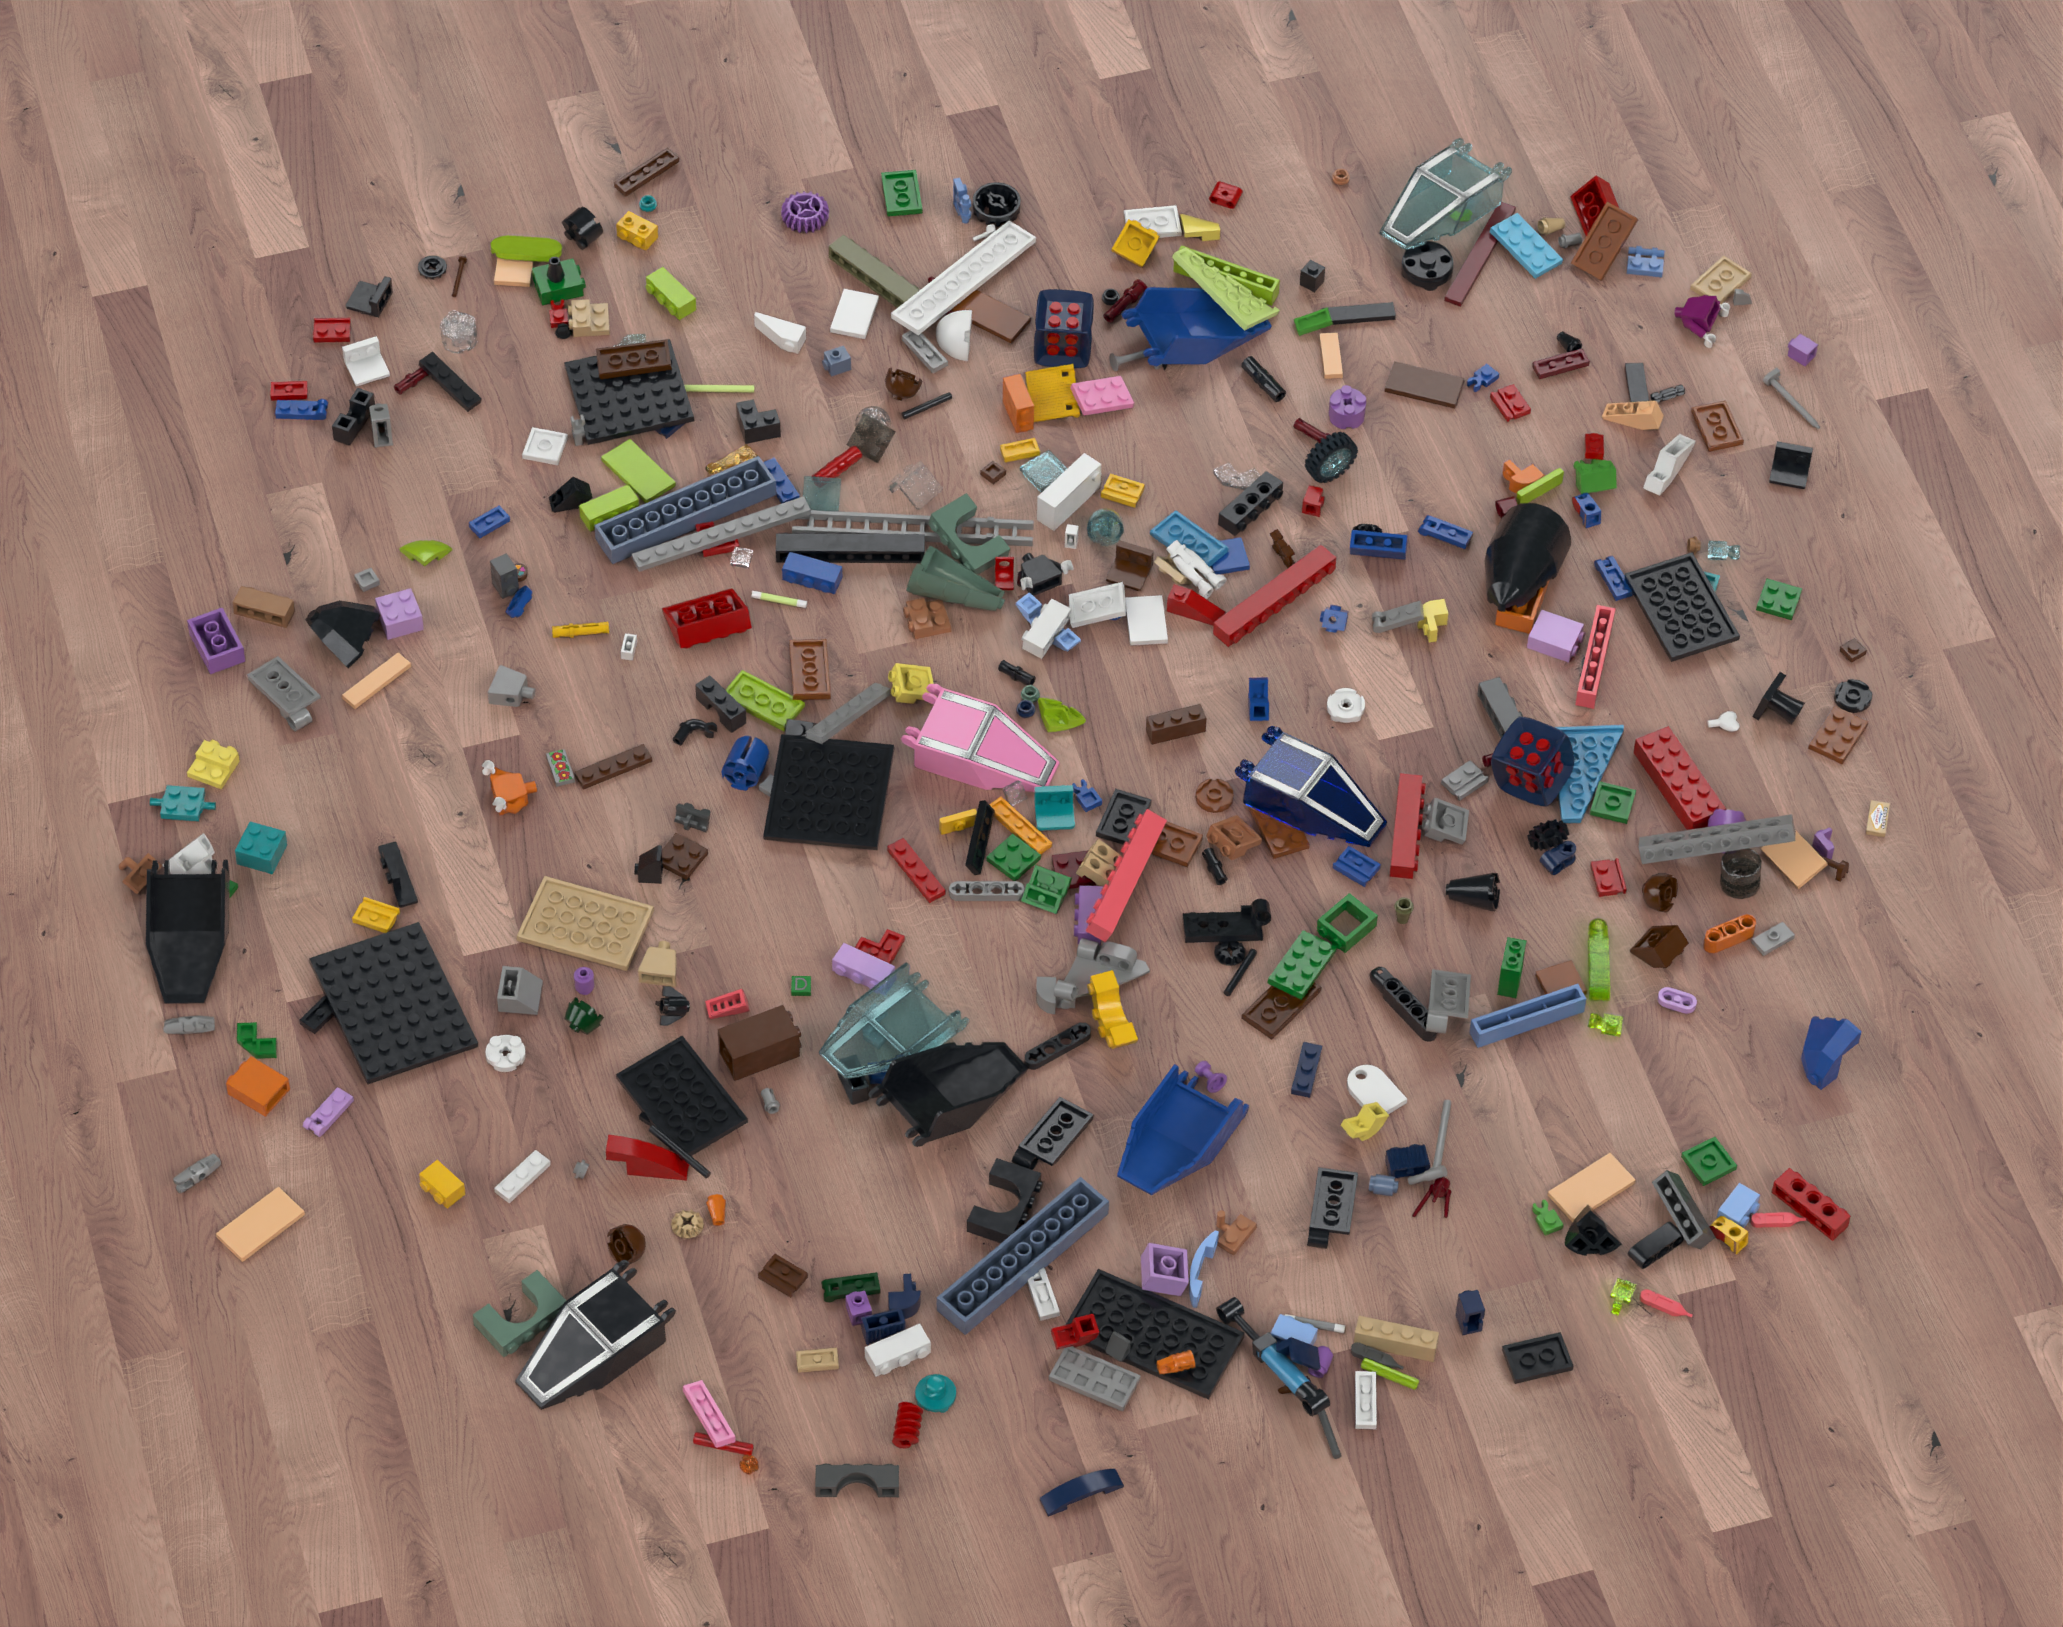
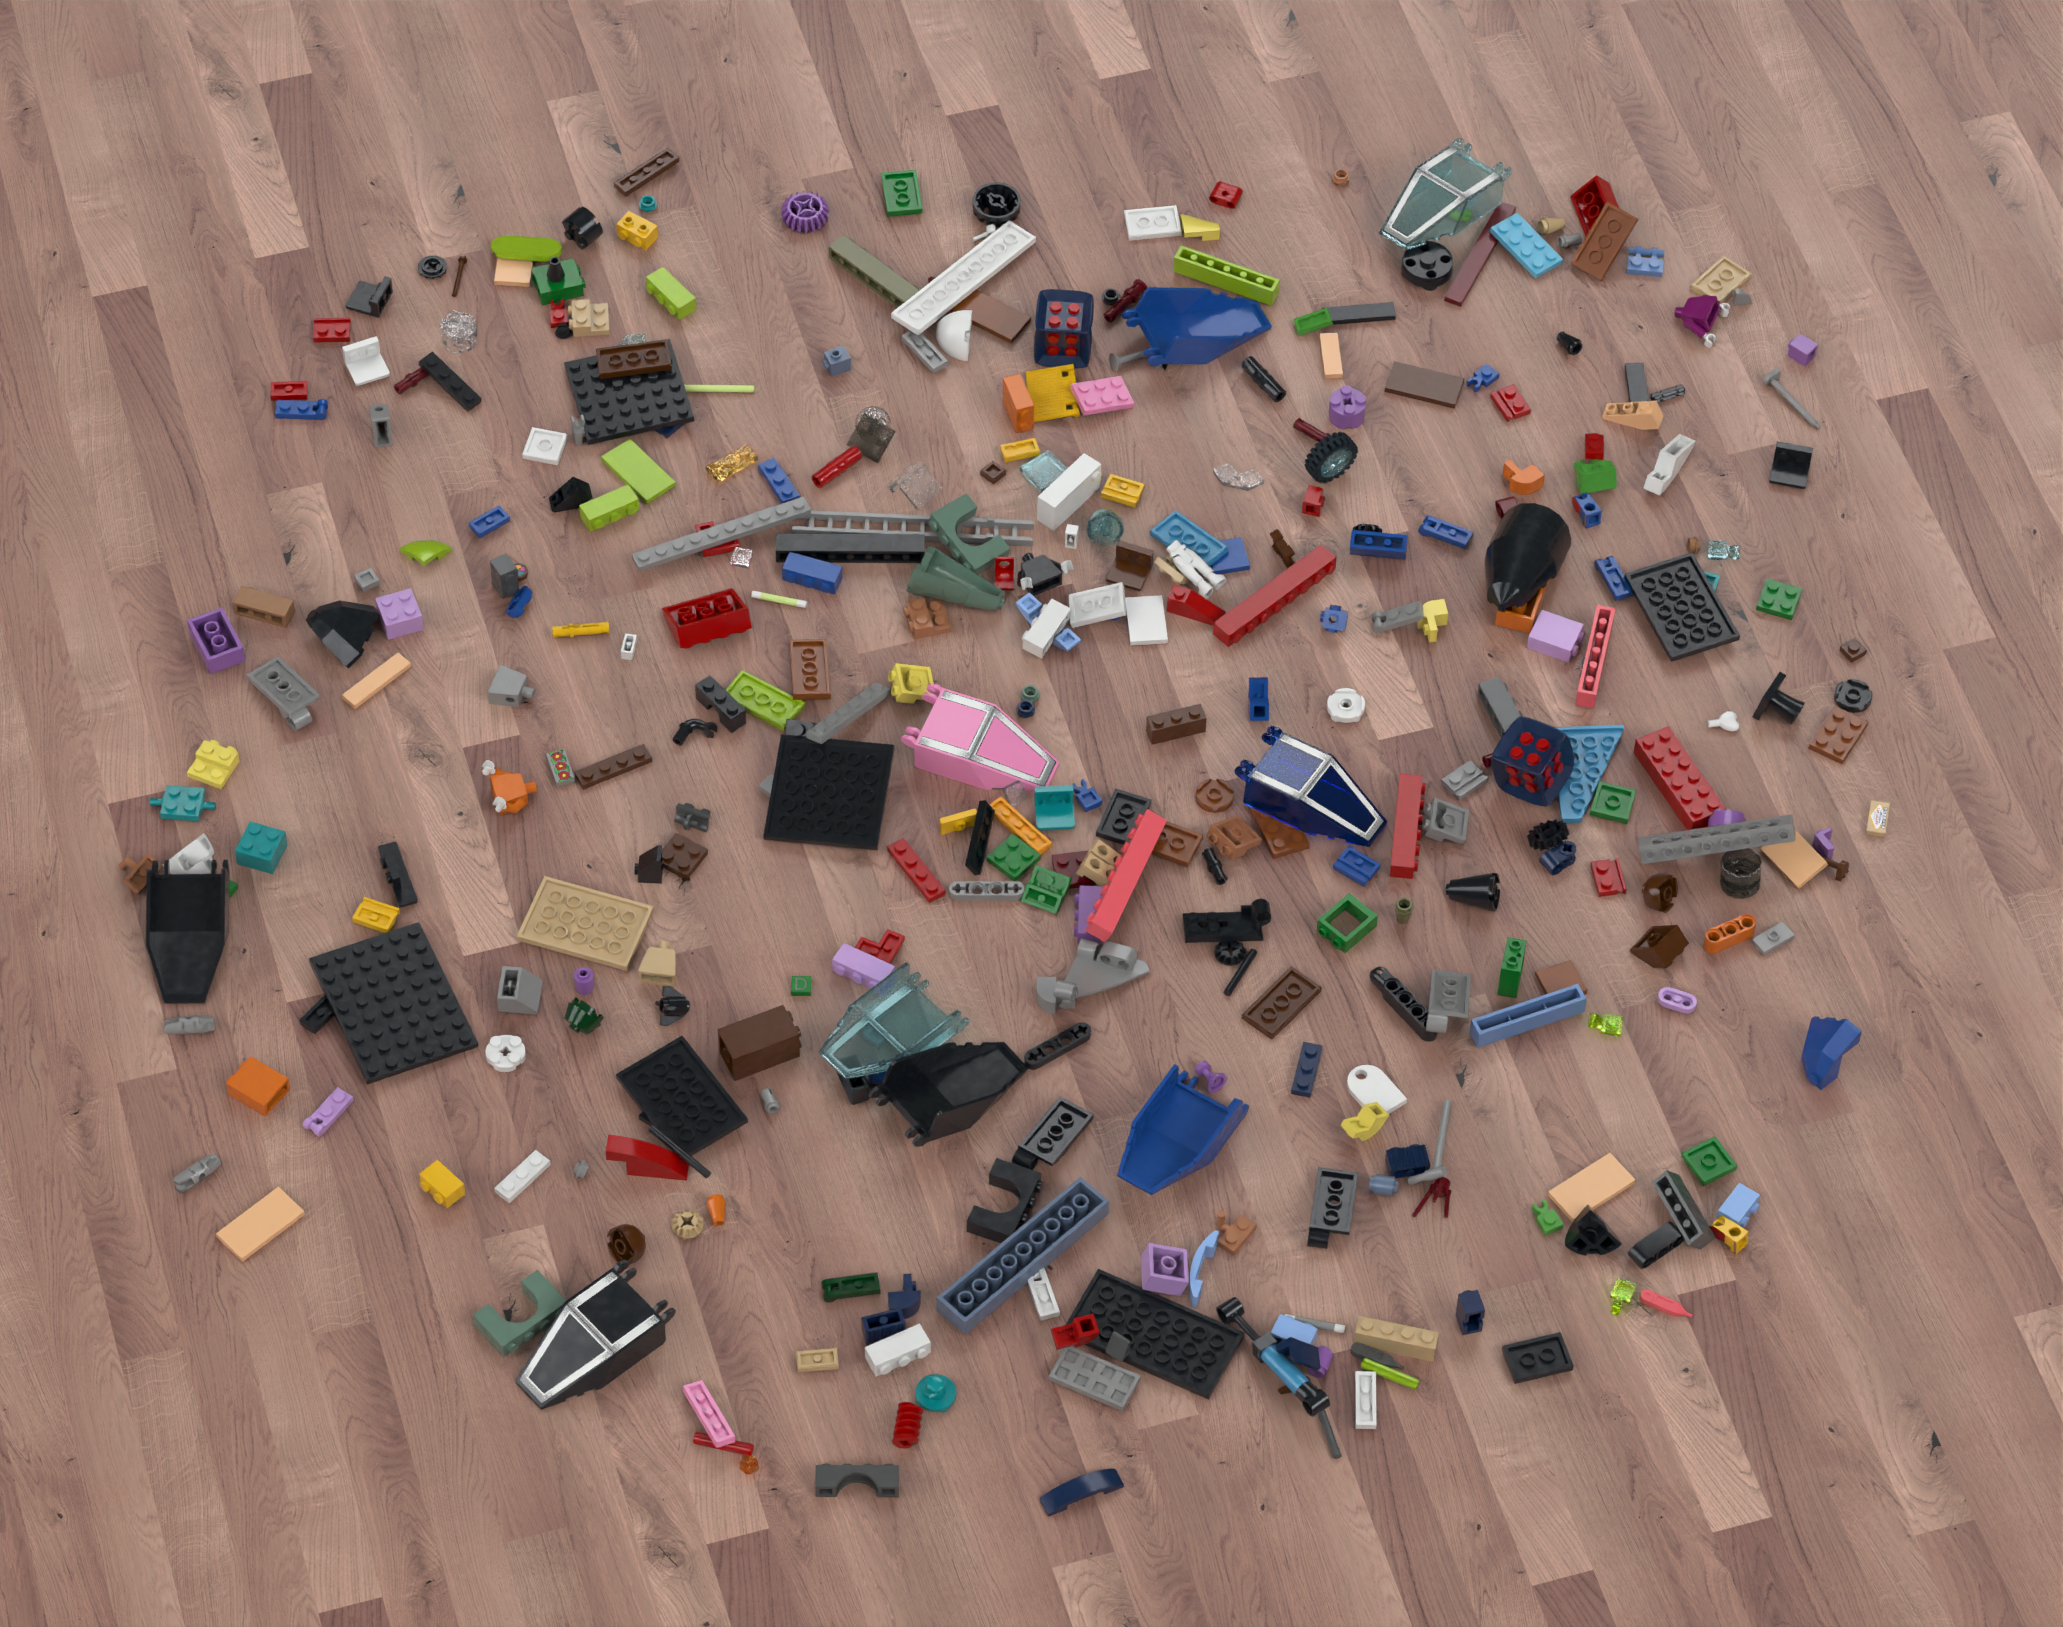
(259, 1048): green tile -> none
(348, 426): black arch -> none
(683, 509): sand blue brick -> none
(736, 1008): coral slope -> none
(746, 762): blue cylinder -> none
(757, 425): black brick -> none
(781, 332): white slope -> none
(782, 1275): reddish brown plate -> none
(822, 493): clear light blue tile -> none
(854, 313): white tile -> none
(857, 1306): medium lavender brick -> none
(902, 384): reddish brown cylinder -> none
(927, 405): black bar -> none
(961, 200): medium blue plate -> none
(1016, 673): black pin -> none
(1058, 716): lime brick -> none
(1109, 1011): yellow brick -> none
(1135, 242): yellow plate -> none
(1176, 1362): orange hinge -> none
(1227, 292): yellowish green wing -> none
(1250, 503): black brick -> none
(1302, 964): green plate -> none
(1312, 276): black brick -> none
(1540, 486): lime tile -> none
(1560, 363): dark red plate -> none
(1598, 960): clear neon green piece -> none
(1717, 425): dark orange tile -> none
(1780, 1219): coral piece -> none
(1832, 1225): red brick -> none

